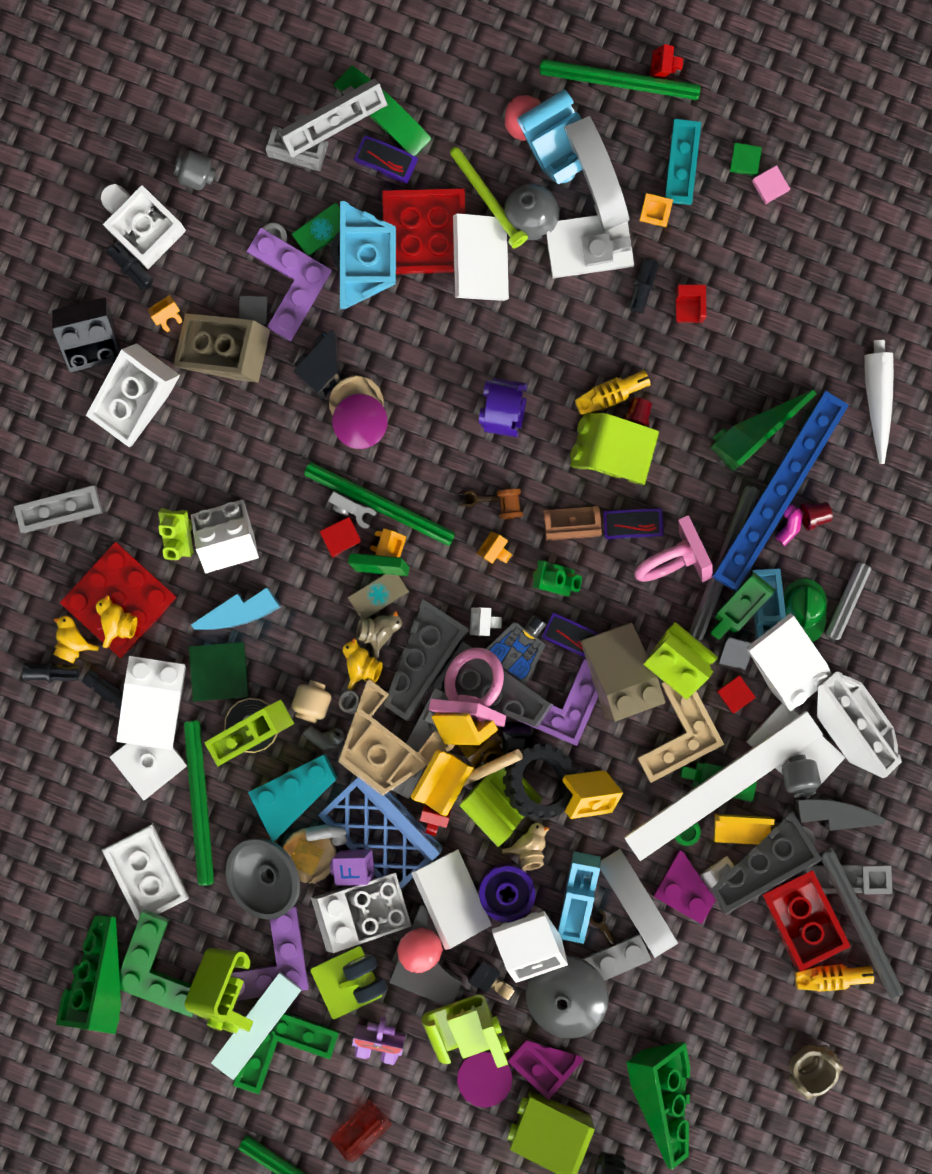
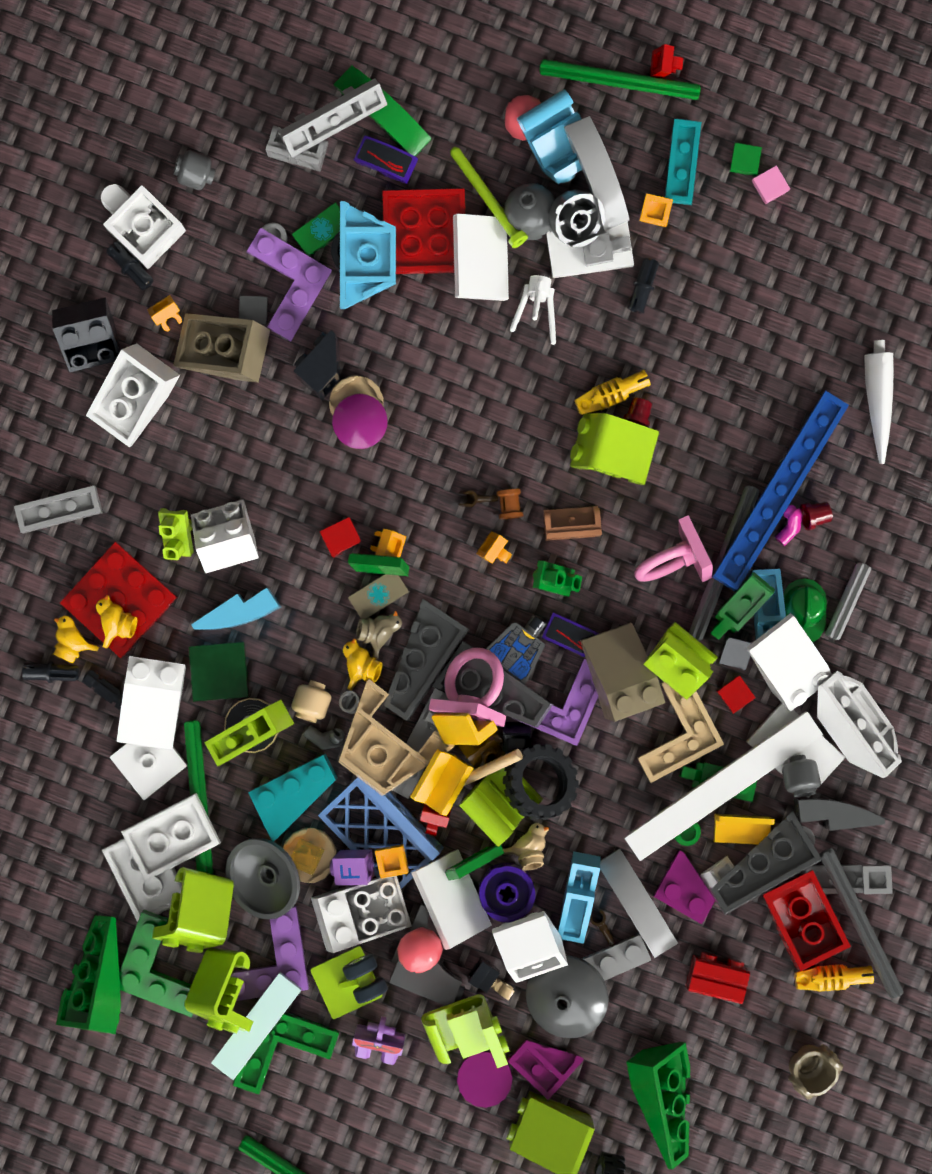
(171, 837): none -> white tile
(198, 913): none -> lime piece
(327, 831): light grey arm -> none
(346, 505): light grey plate -> none
(361, 1132): clear red slope -> none
(379, 503): green axle -> none
(391, 861): none -> light orange tile
(473, 862): none -> green tile
(482, 621): white tile -> none
(503, 407): dark purple brick -> none
(539, 290): none -> white plant
(576, 217): none -> dark grey cylinder
(592, 794): yellow panel -> none
(633, 523): black slope -> none
(690, 303): red panel -> none
(718, 978): none -> red brick
(748, 436): green wedge -> none

